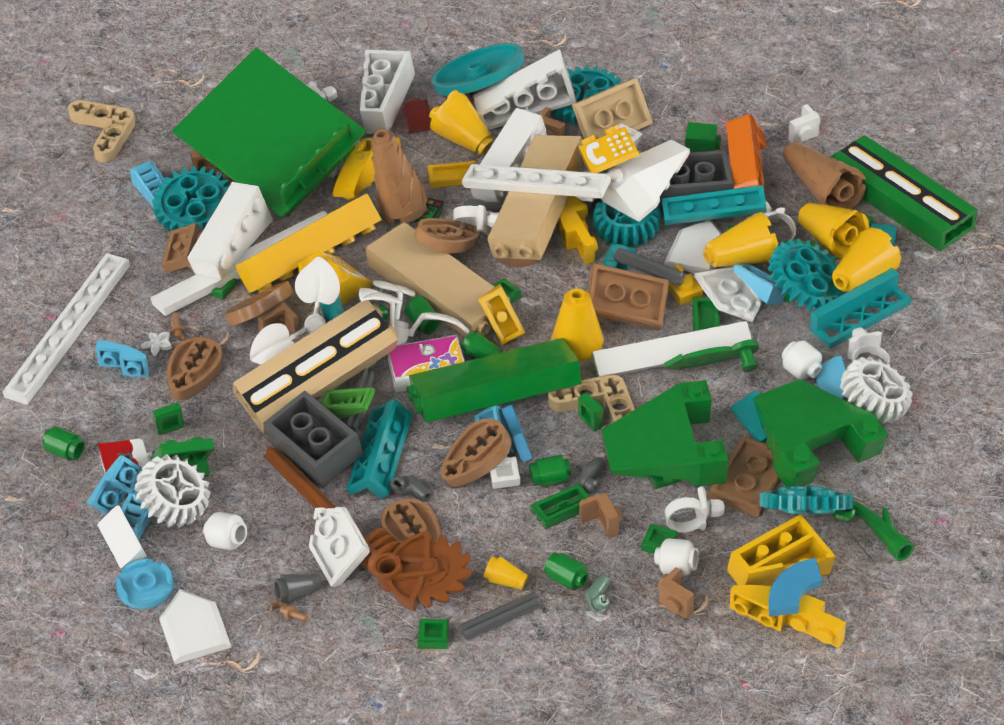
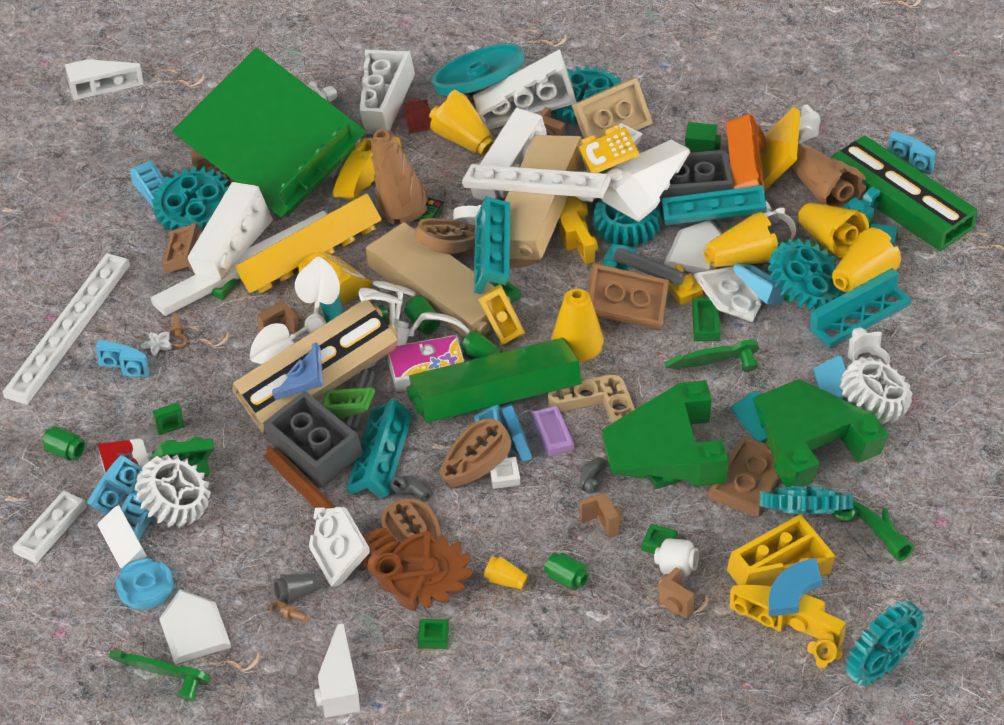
(49, 526): none -> white tile
(99, 77): none -> white slope
(117, 121): tan beam -> none
(182, 370): medium nougat piece -> none
(191, 676): none -> green brick
(225, 531): white head -> none
(258, 303): medium nougat piece -> none
(303, 376): none -> medium blue tile
(336, 679): none -> white slope
(447, 174): yellow tile -> none
(492, 243): none -> teal fence
(500, 615): dark grey axle -> none
(549, 471): green brick -> none
(552, 431): none -> lavender tile
(564, 508): green tile -> none
(590, 411): green plate -> none
(595, 595): sand green arm -> none
(656, 352): white tile -> none
(702, 507): white piece -> none
(780, 147): none -> yellow tile
(802, 360): white head -> none
(823, 659): none -> yellow plate
(867, 204): none -> teal plate
(884, 643): none -> teal gear
(913, 150): none -> medium azure slope

